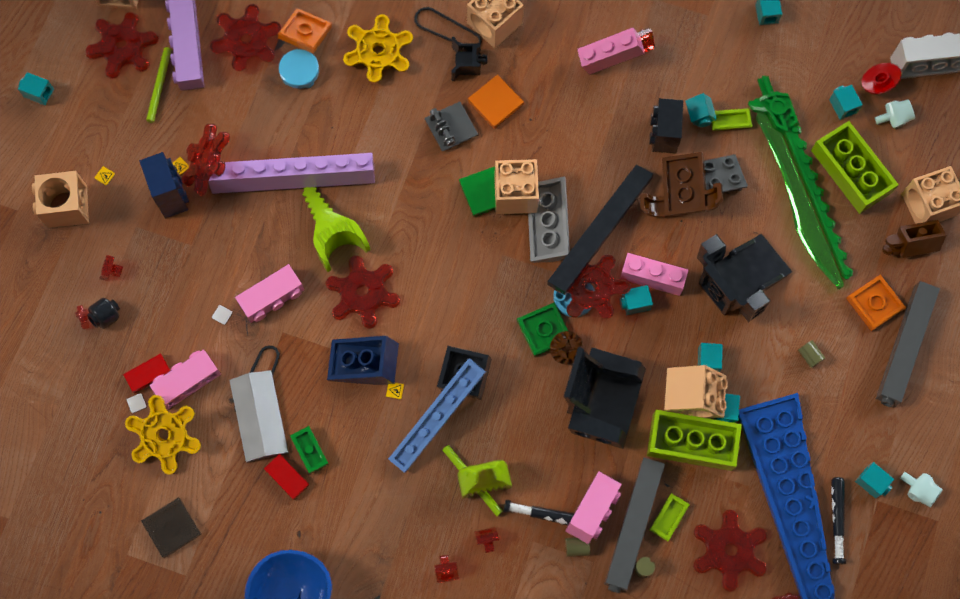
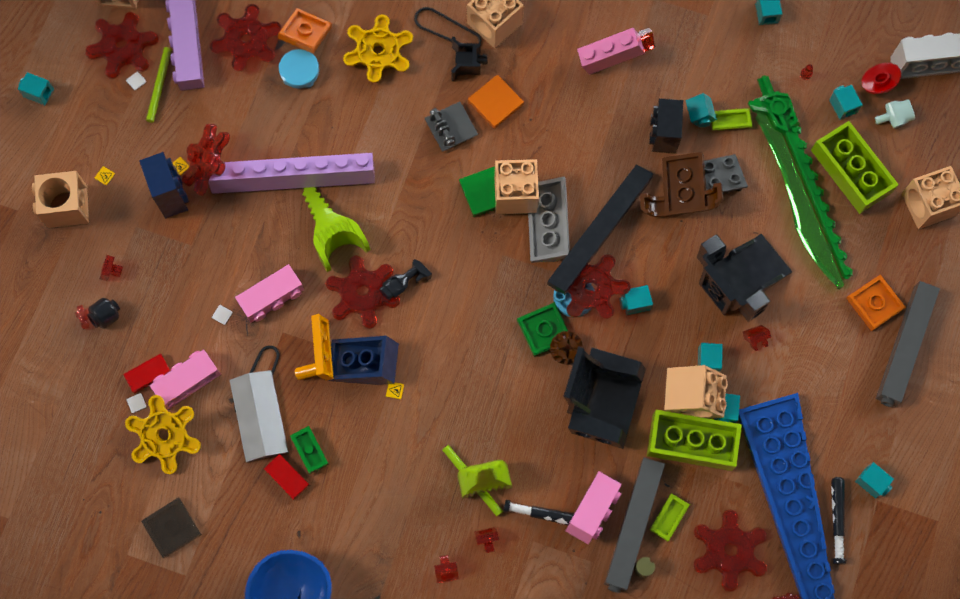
(136, 80): none -> white sticker
(322, 352): none -> light orange piece
(399, 282): none -> black piece
(437, 415): medium blue plate -> none
(455, 359): black brick -> none
(576, 547): olive piece -> none
(654, 274): bright pink brick -> none
(756, 335): none -> clear red tile
(806, 73): none -> clear red piece
(811, 354): olive piece -> none
(915, 239): reddish brown hinge -> none
(922, 489): light aqua piece -> none

